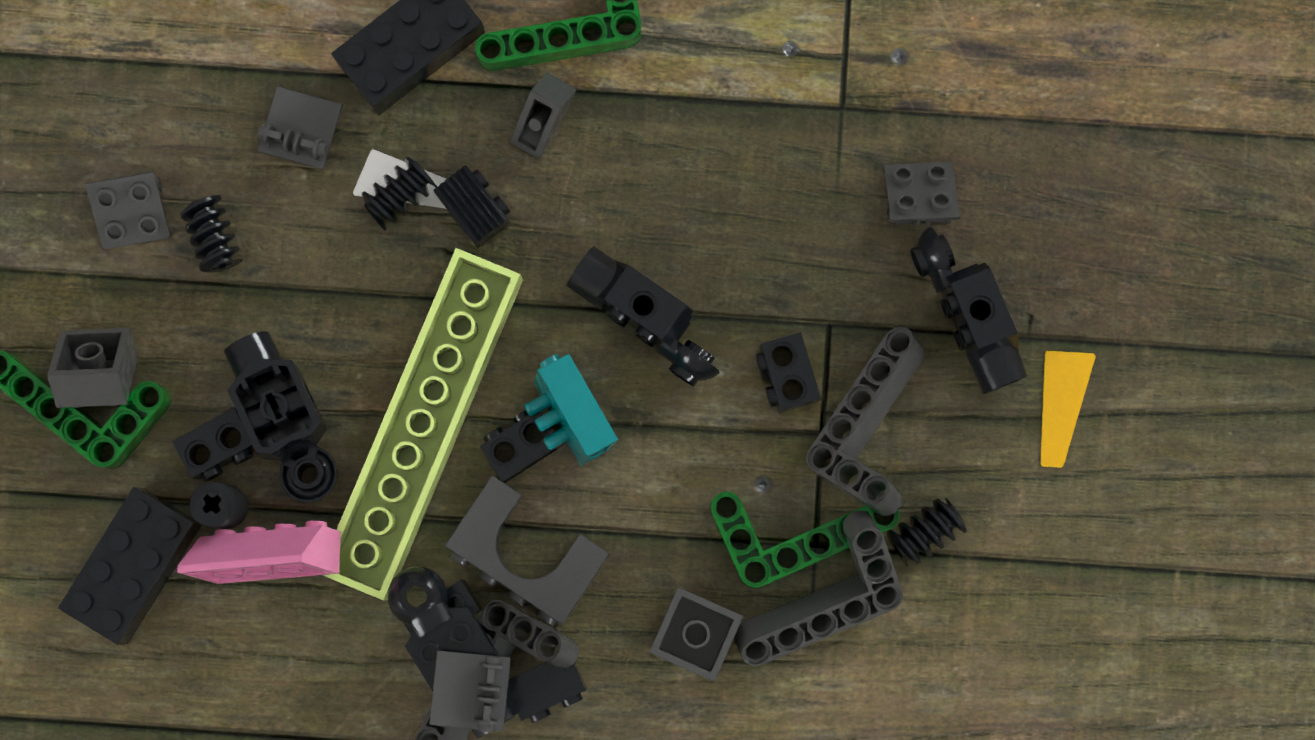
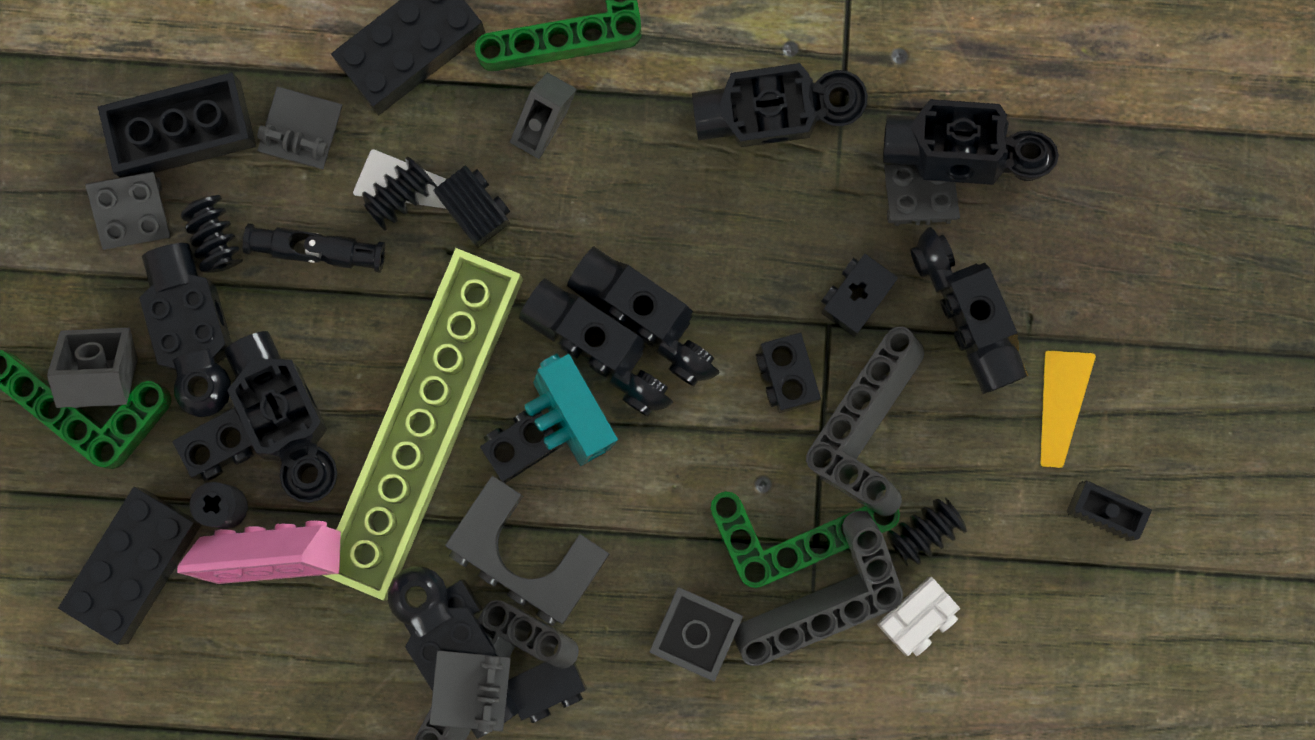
(177, 126): none -> black brick
(186, 327): none -> black brick
(333, 250): none -> black piece
(574, 321): none -> black brick
(776, 105): none -> black brick
(853, 314): none -> black brick
(919, 617): none -> white brick
(966, 144): none -> black brick
(1109, 511): none -> black brick

